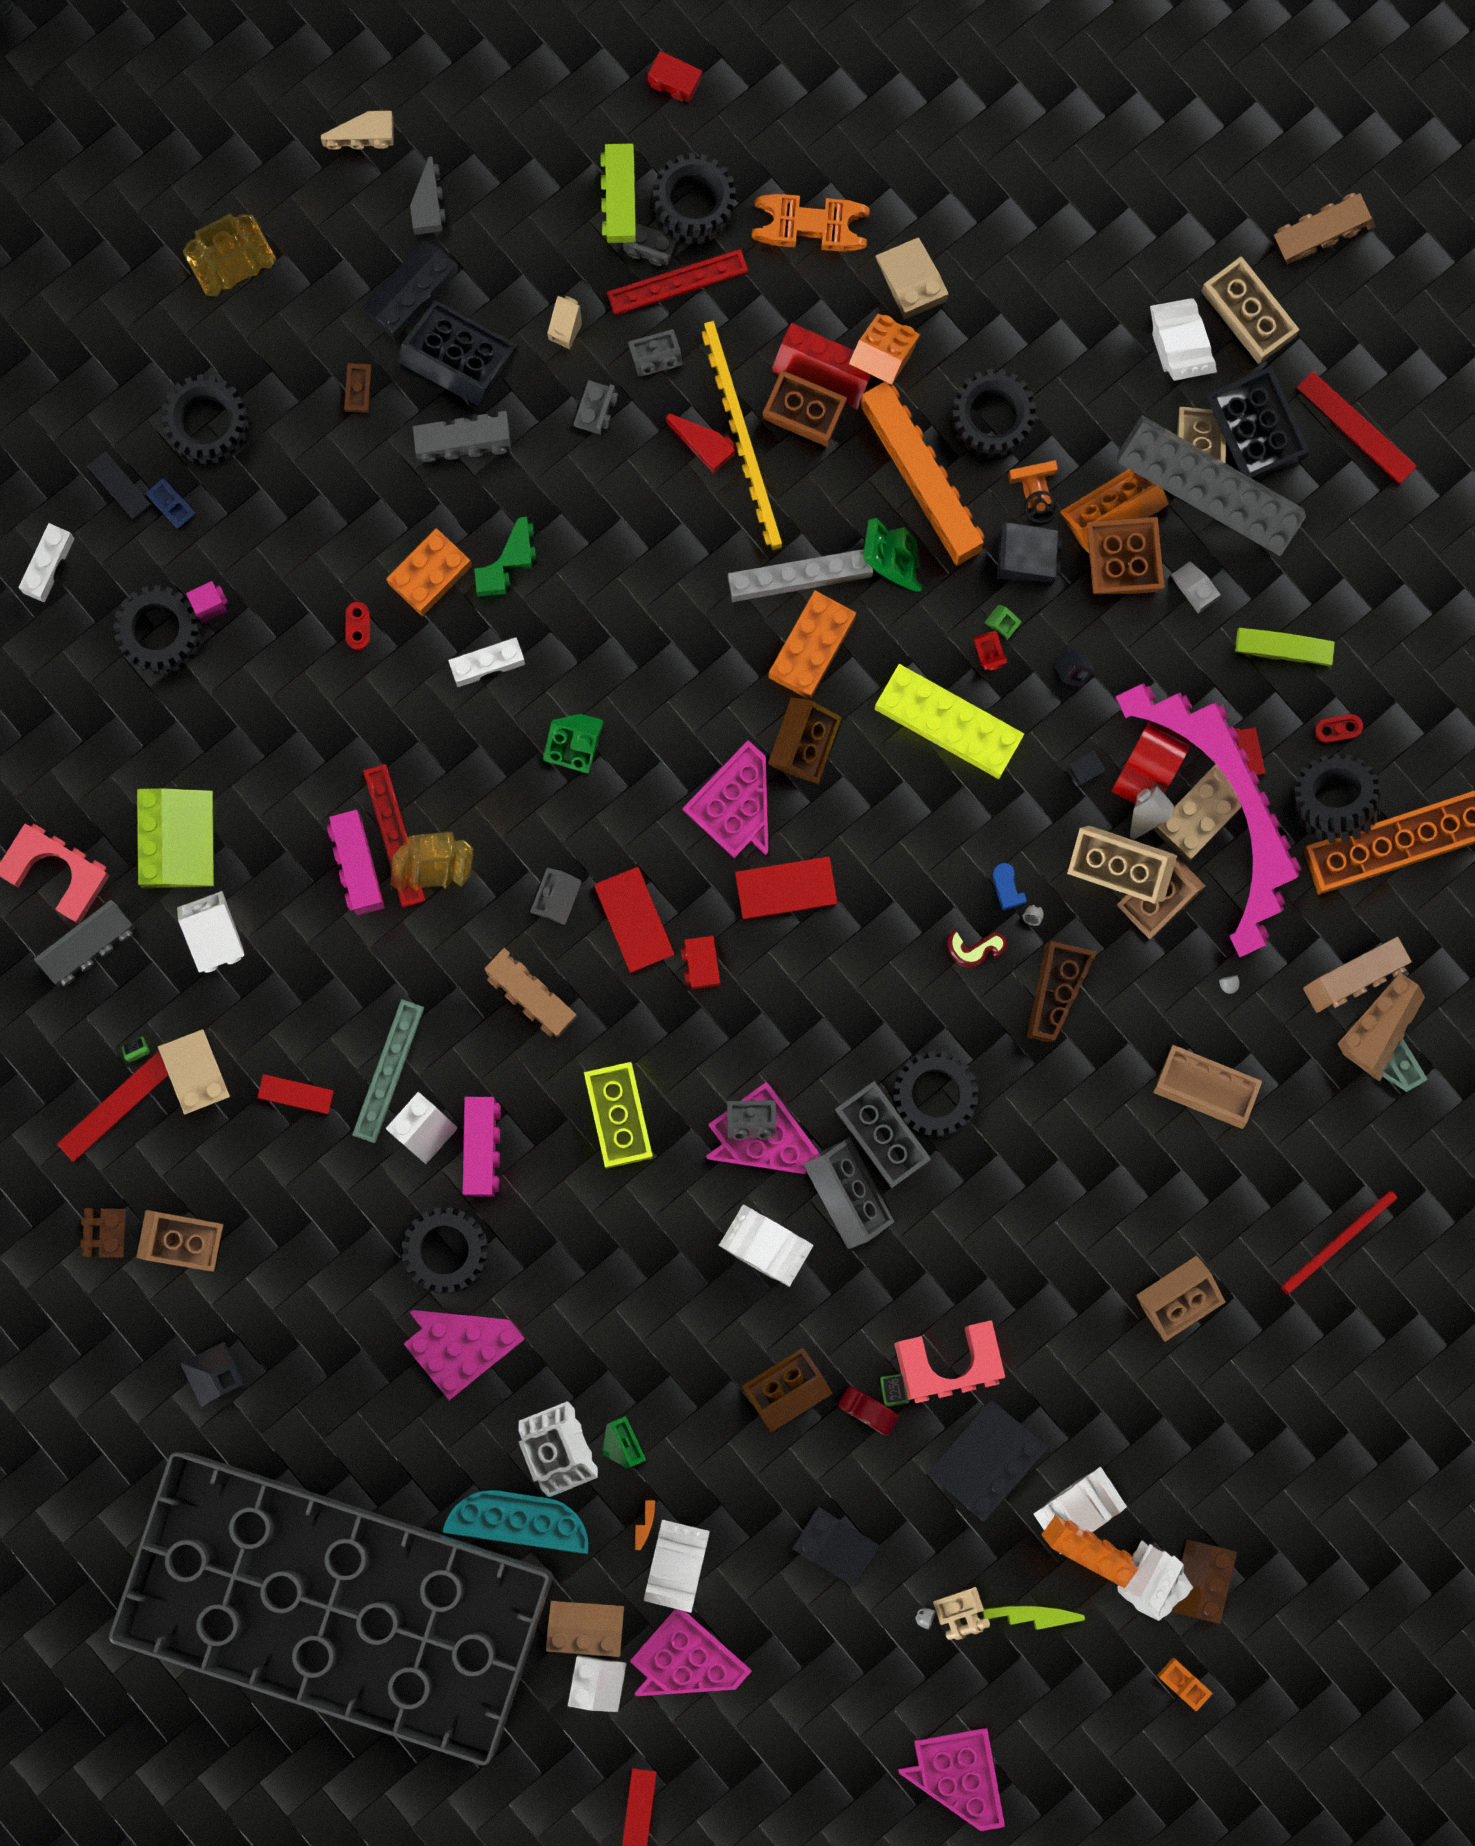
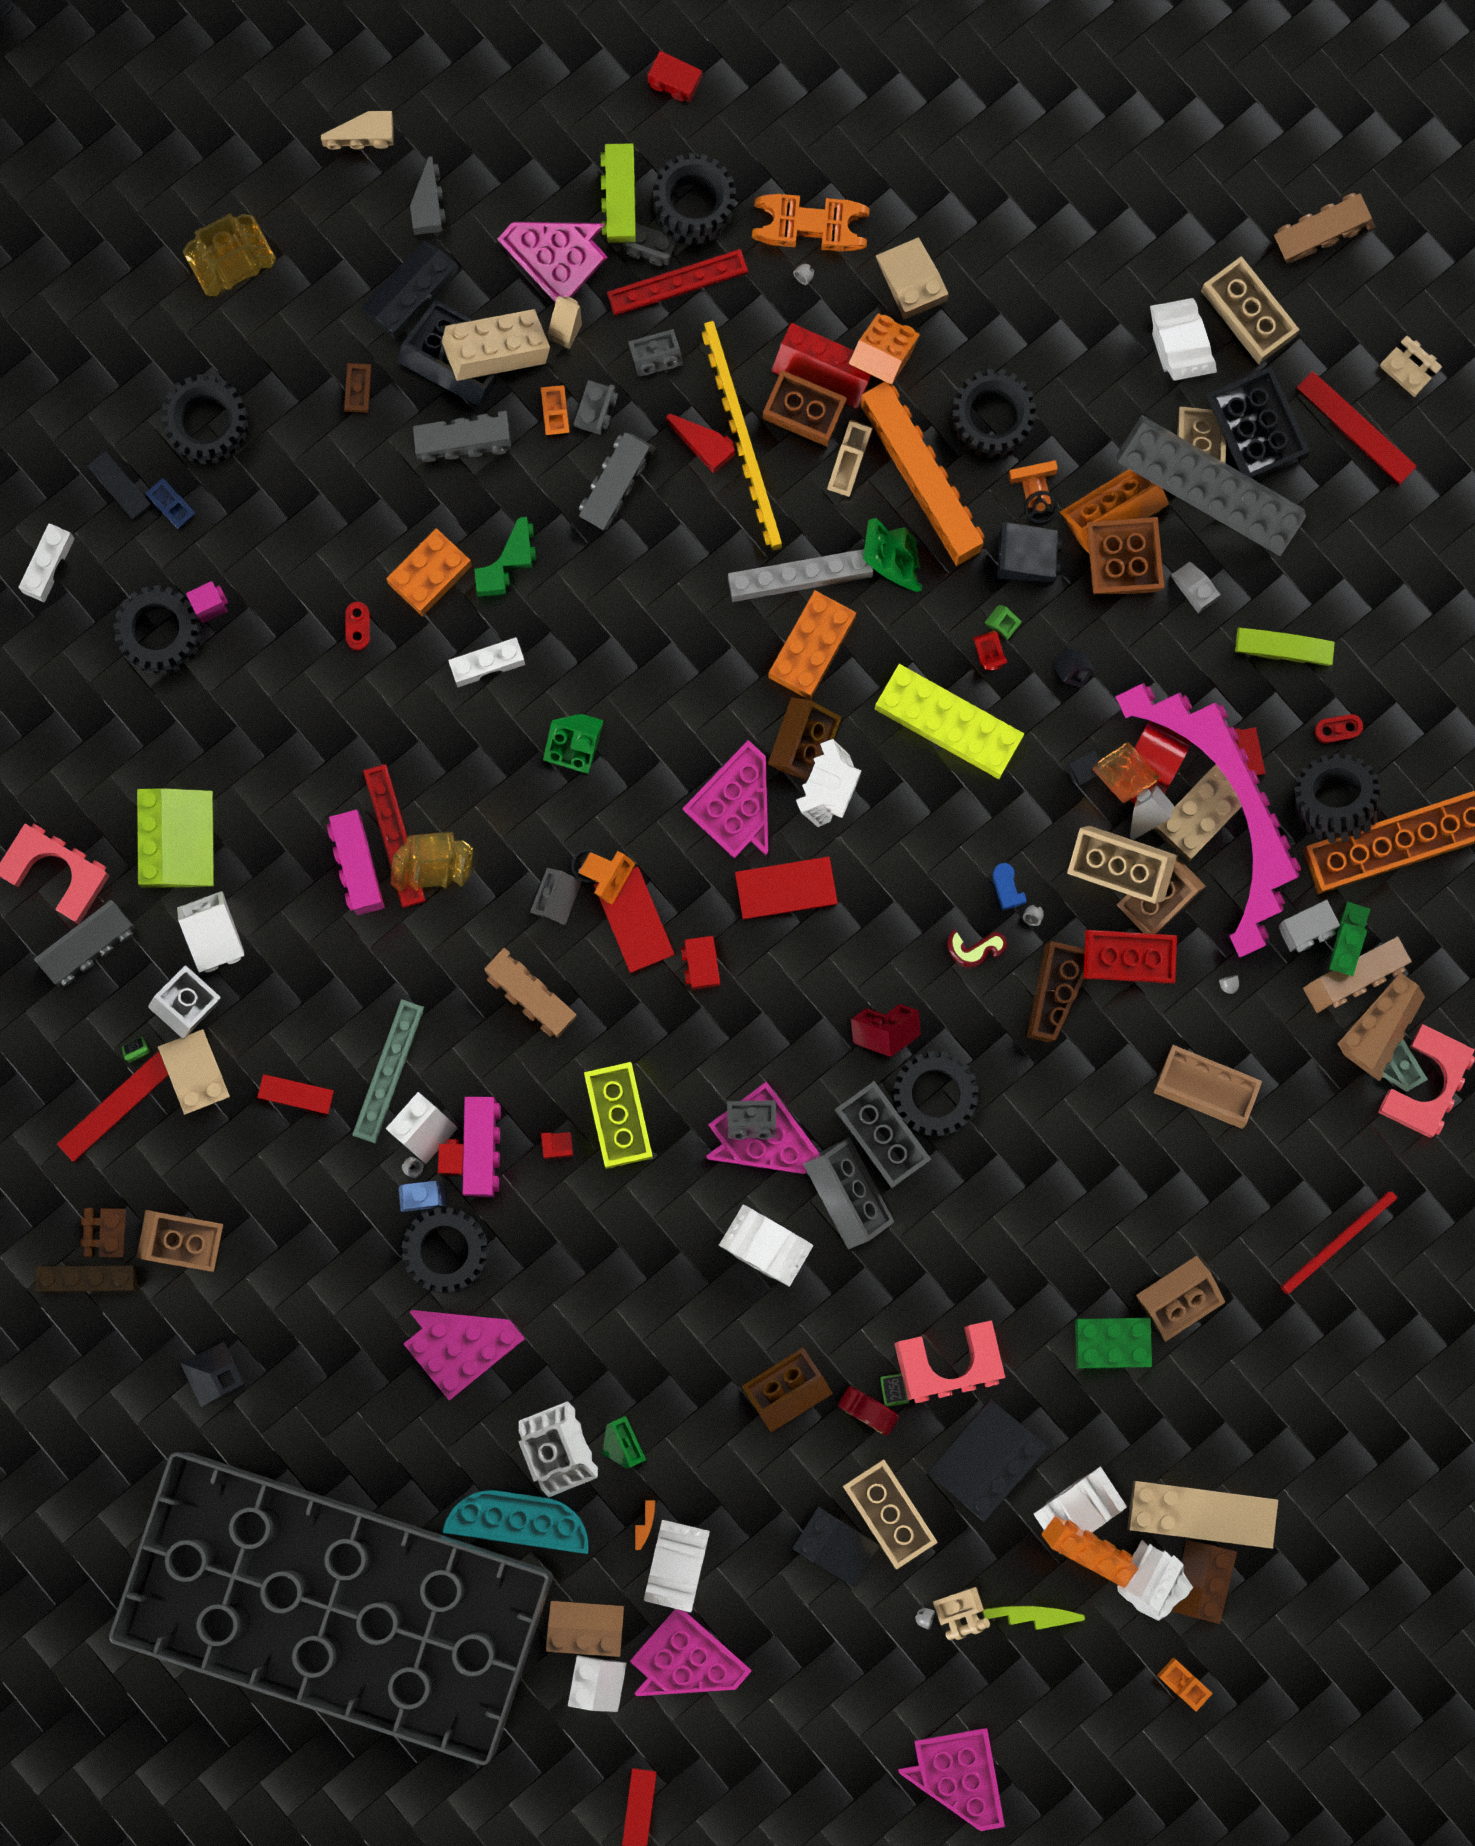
(86, 1279): none -> dark brown brick
(184, 1002): none -> light grey brick
(417, 1170): none -> light grey hinge
(422, 1196): none -> medium blue torso
(451, 1158): none -> red piece
(495, 344): none -> tan brick
(555, 253): none -> dark pink wing
(555, 410): none -> orange slope
(557, 1145): none -> red panel
(608, 873): none -> orange piece
(615, 480): none -> dark grey wedge
(804, 273): none -> light grey hinge
(829, 785): none -> white slope
(850, 458): none -> tan slope
(886, 1032): none -> dark red panel
(889, 1514): none -> tan brick
(1113, 1343): none -> green brick
(1125, 772): none -> clear orange plate
(1130, 956): none -> red tile
(1202, 1514): none -> tan slope
(1309, 925): none -> light grey brick
(1349, 938): none -> green arch
(1405, 371): none -> tan plate
(1453, 1060): none -> coral arch

